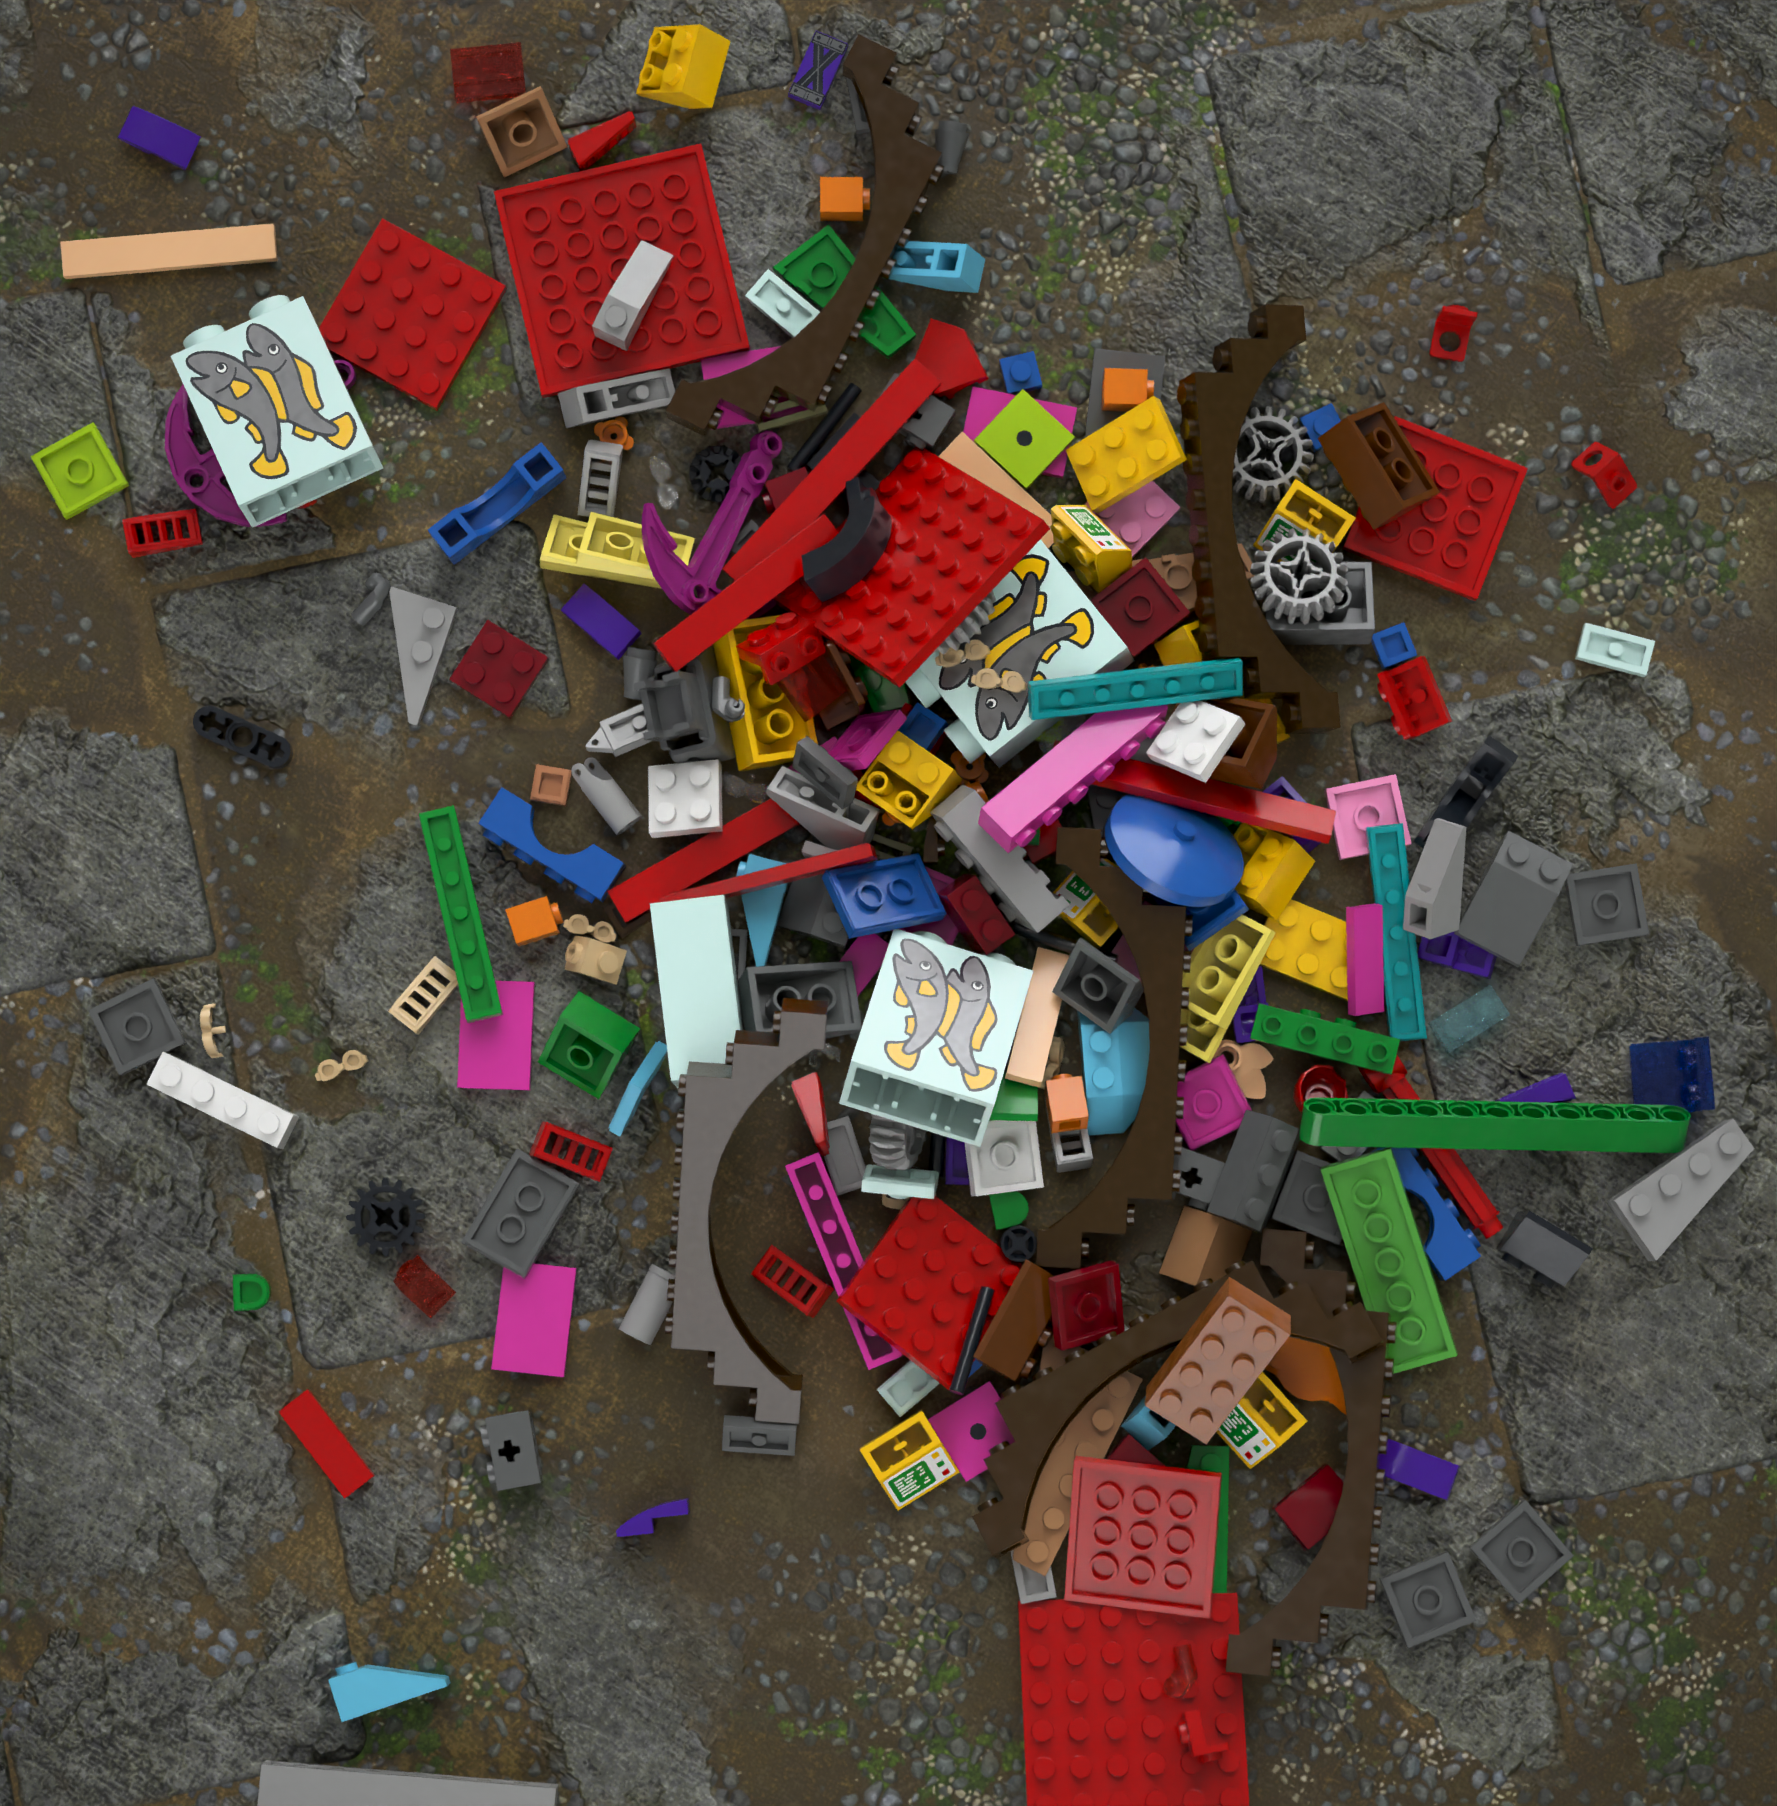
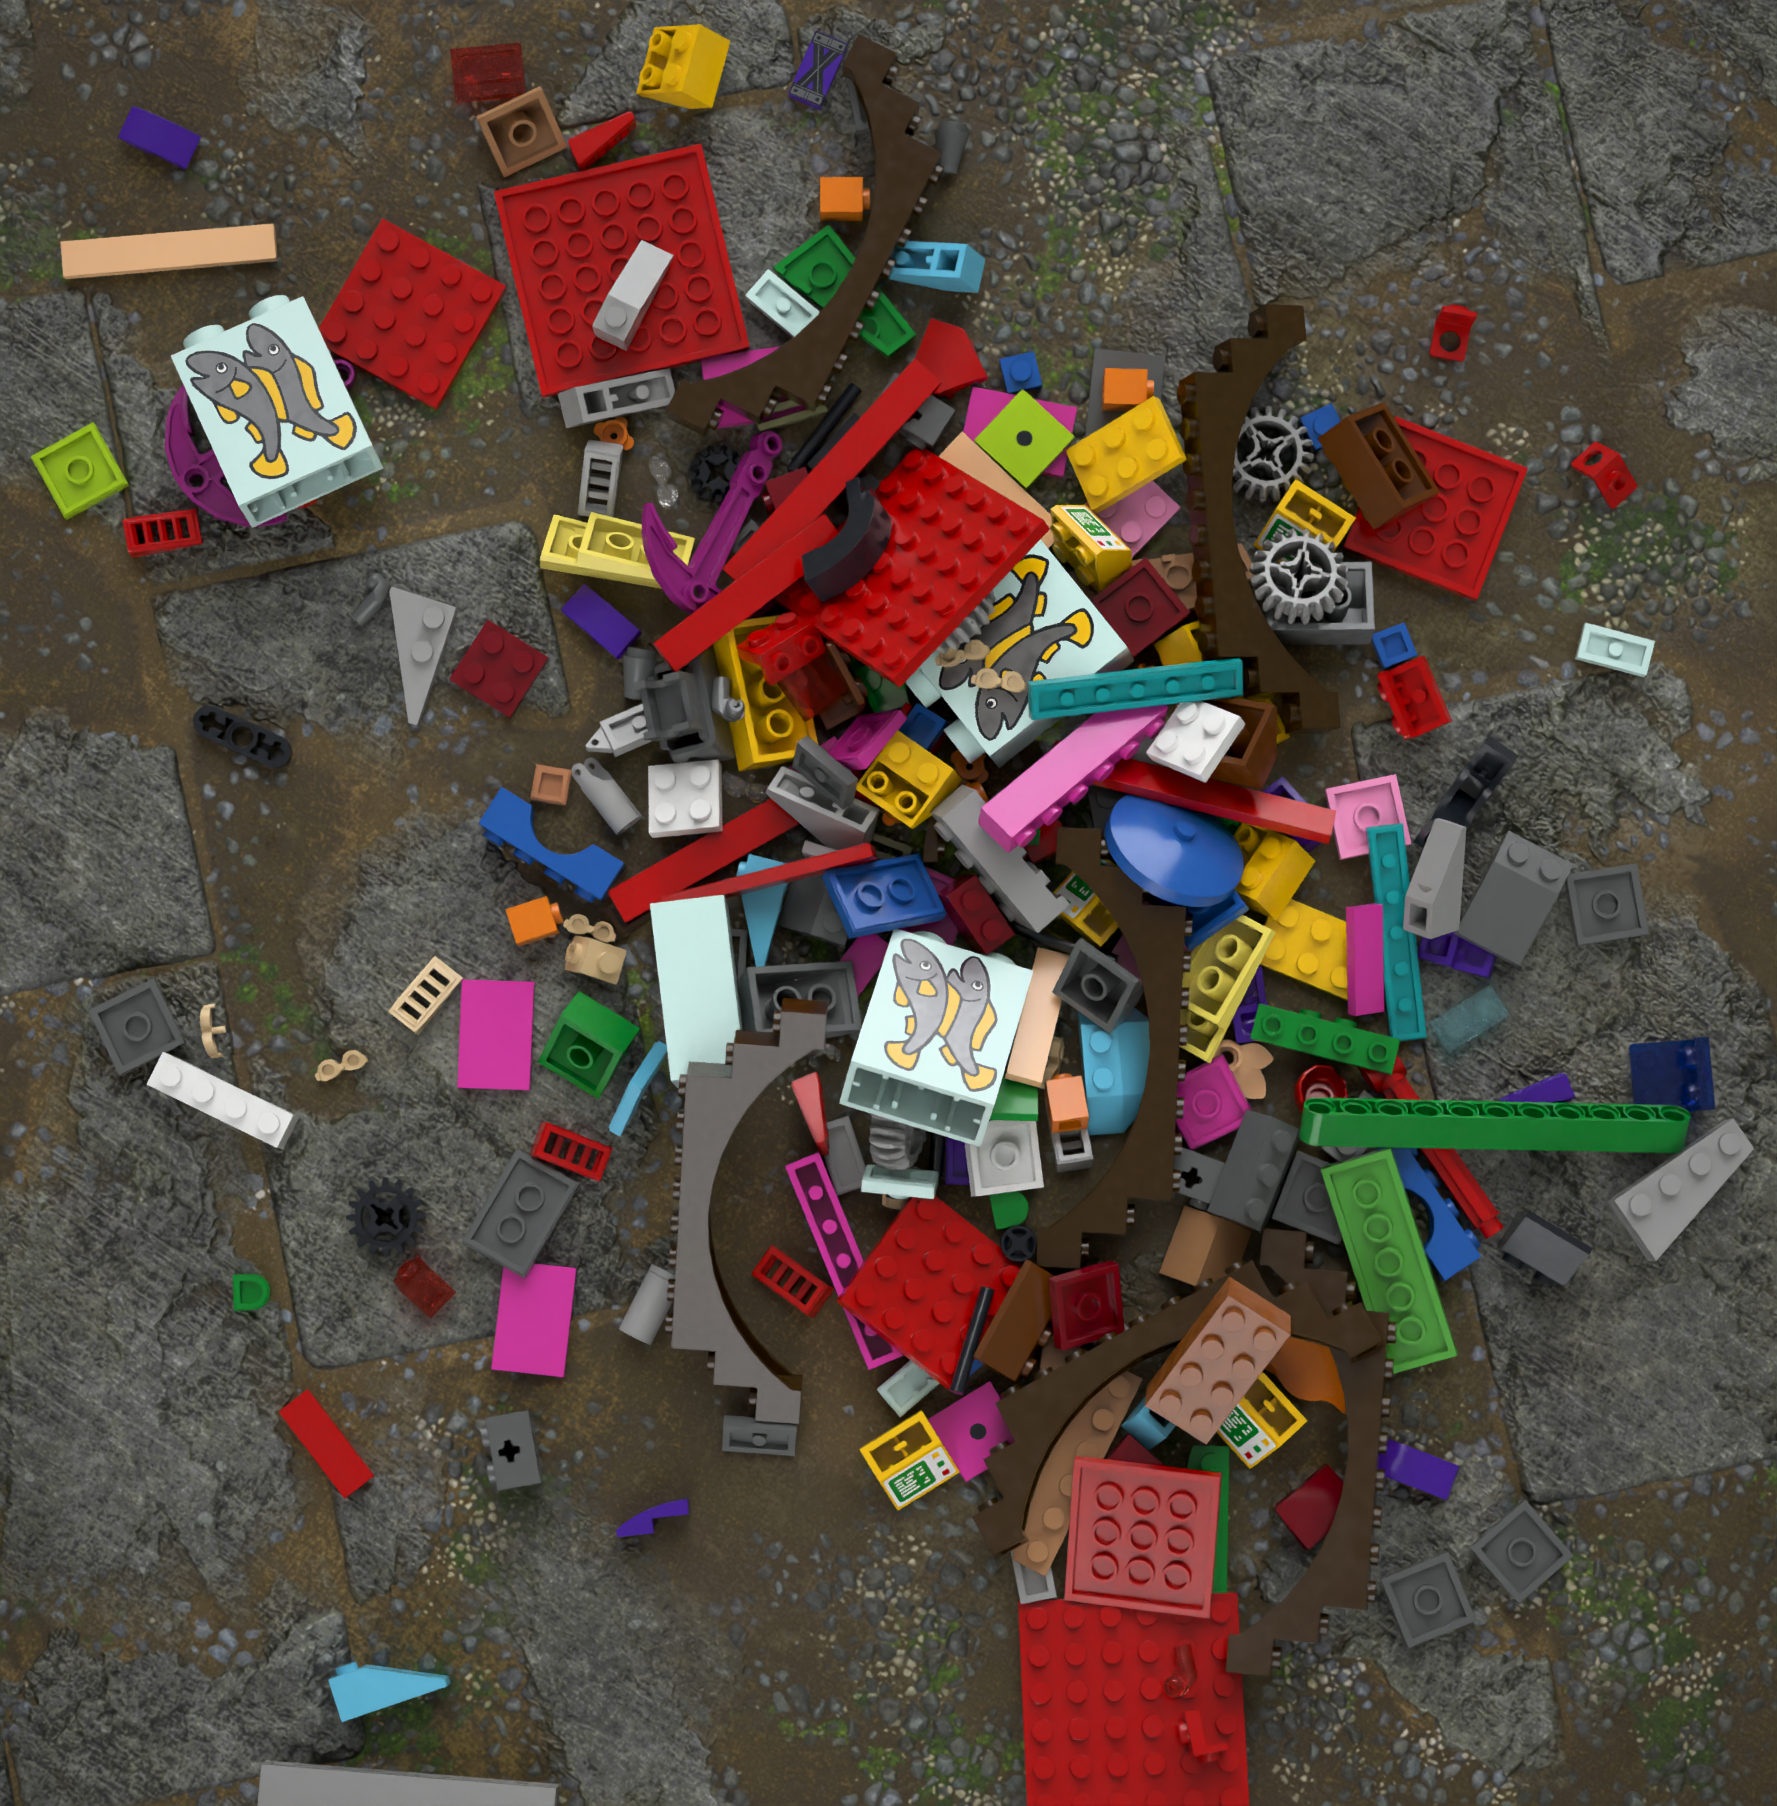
(460, 914): green plate -> none
(519, 489): blue arch -> none

